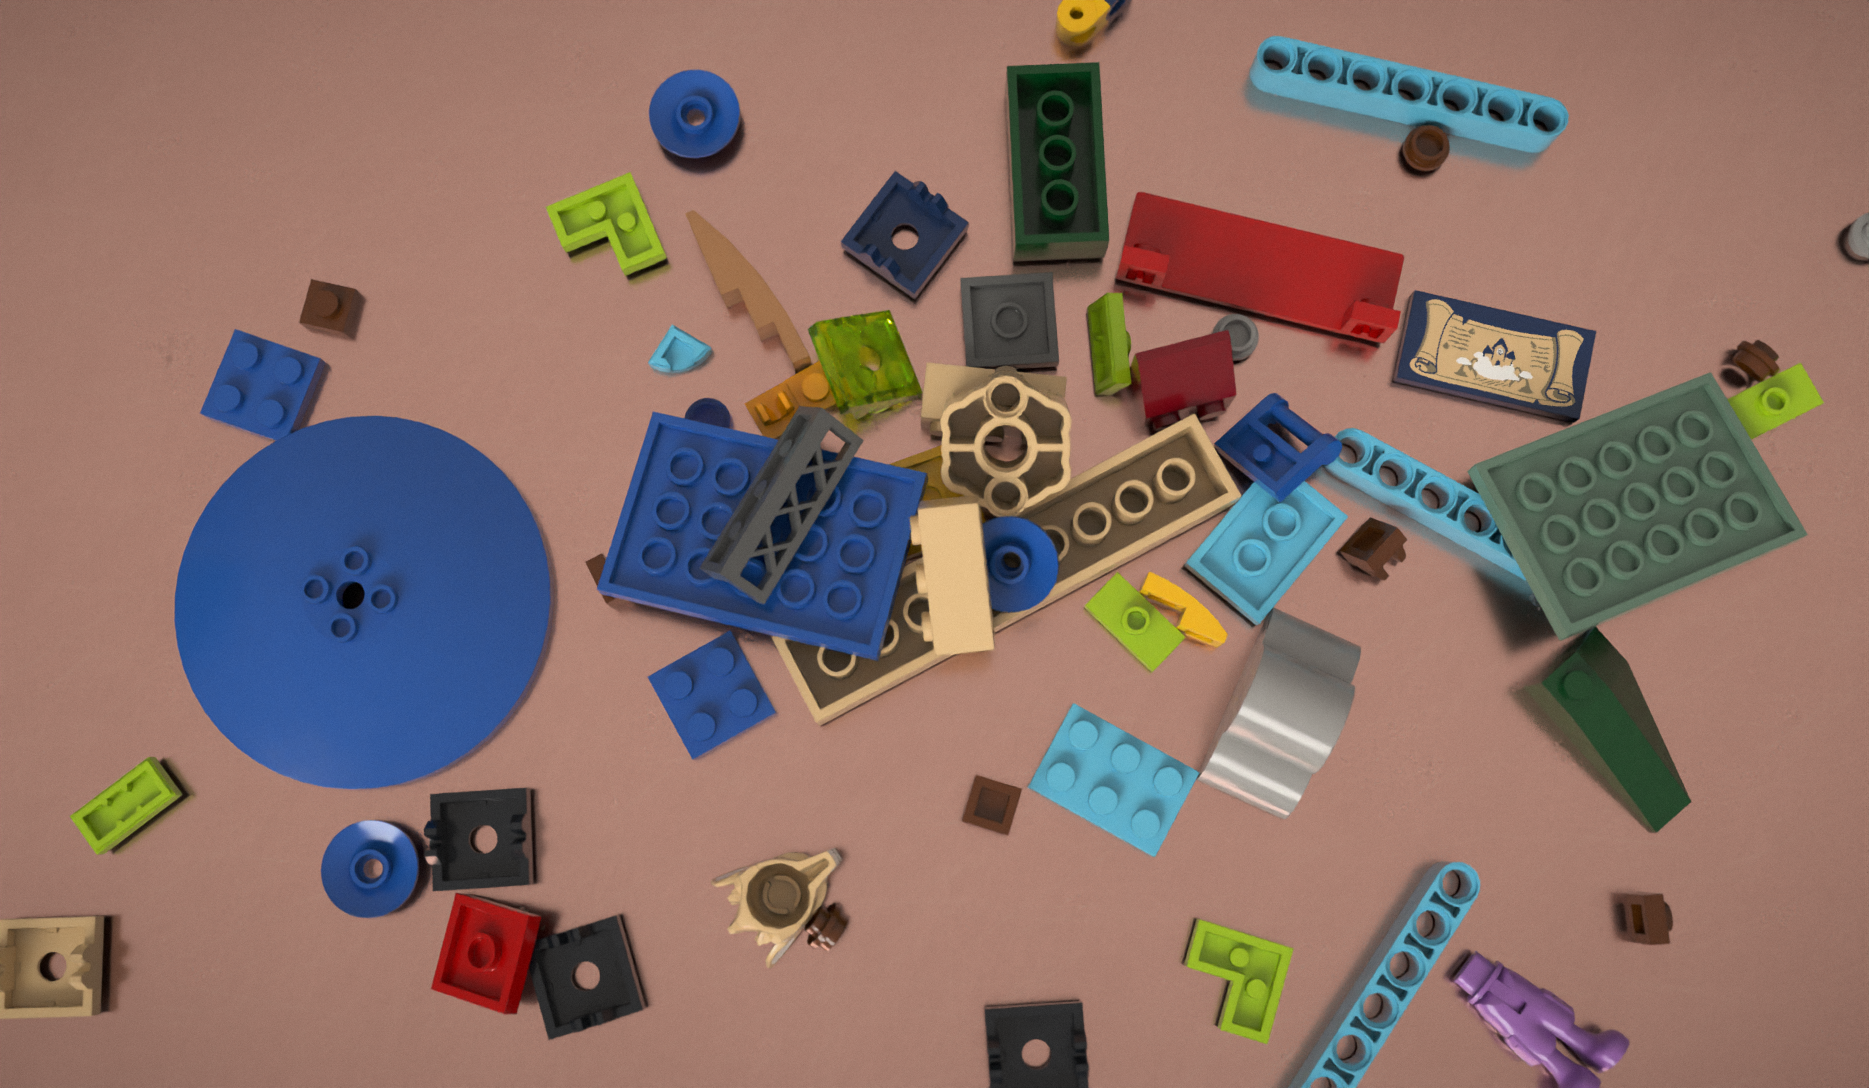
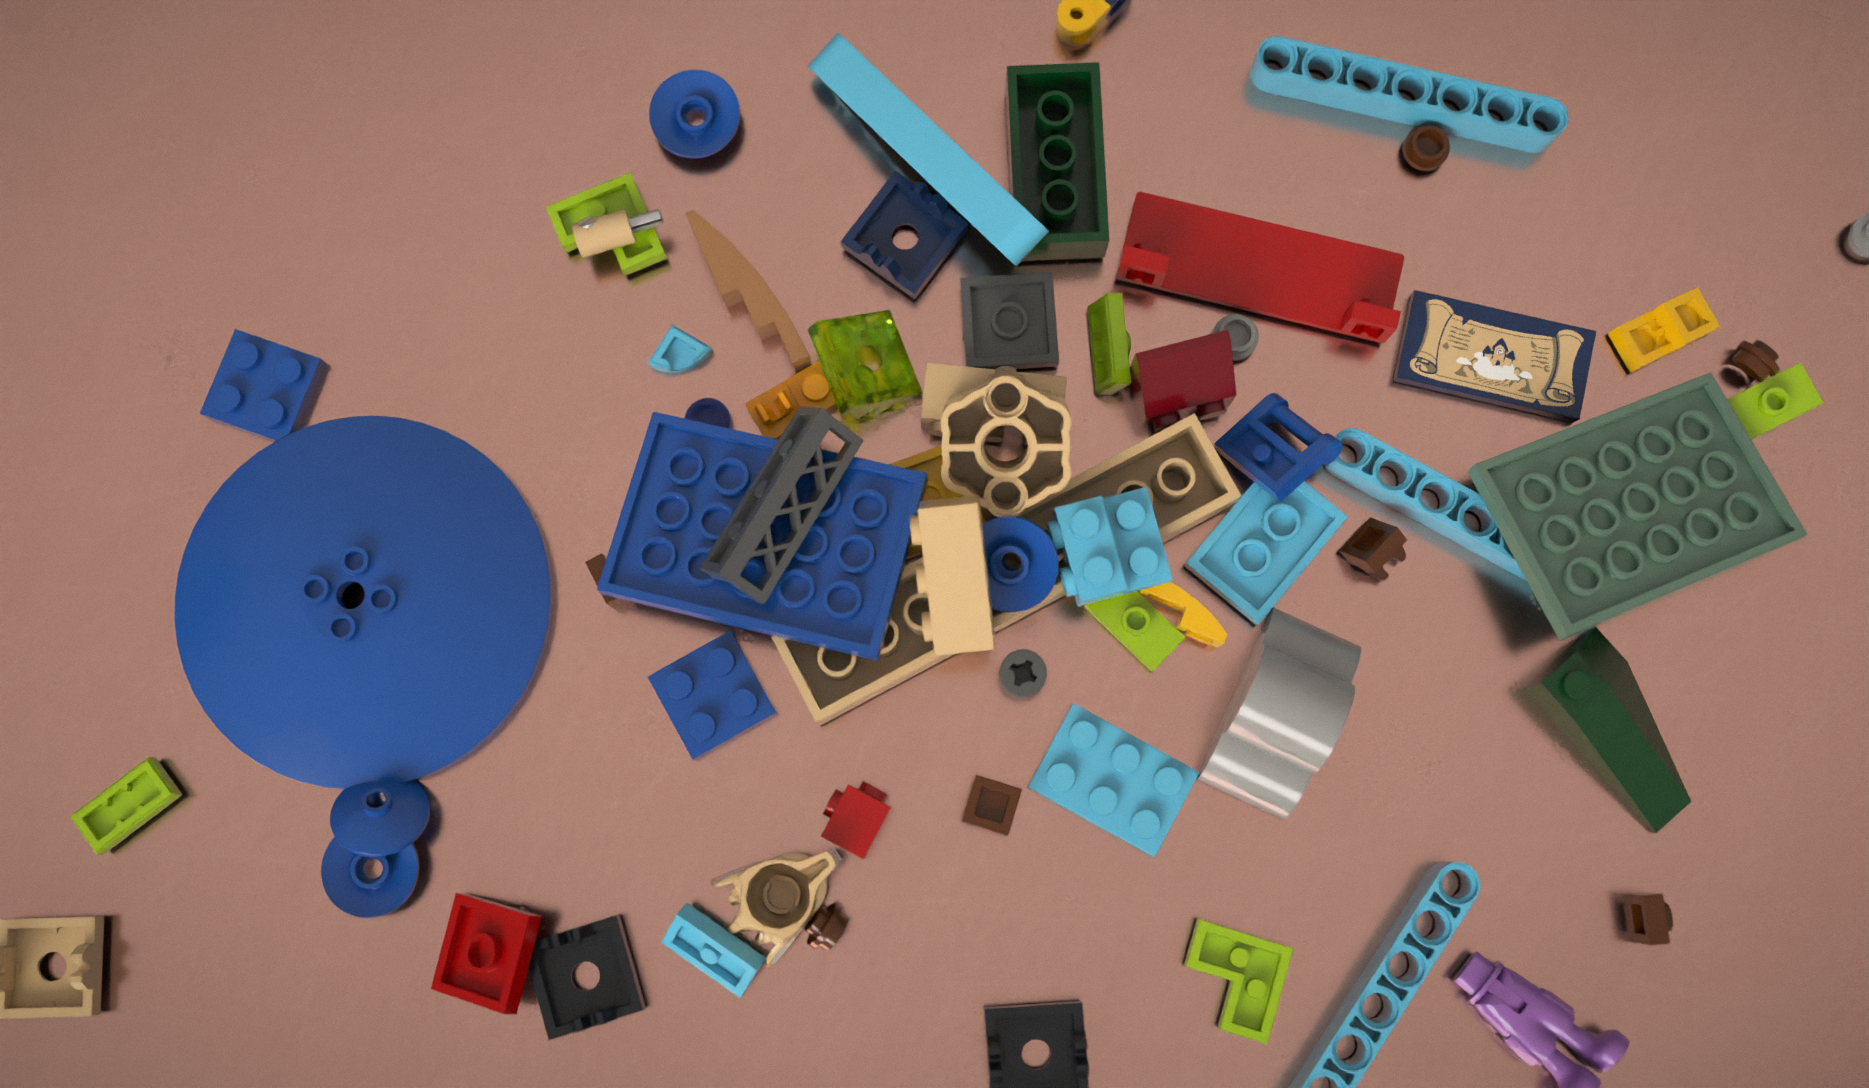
(330, 308): reddish brown plate -> none
(380, 829): none -> blue dish
(449, 832): black piece -> none
(612, 230): none -> tan piece
(713, 950): none -> medium azure plate
(856, 818): none -> red brick
(928, 149): none -> medium azure beam
(1018, 681): none -> dark grey wheel
(1109, 546): none -> medium azure plate
(1664, 329): none -> yellow slope

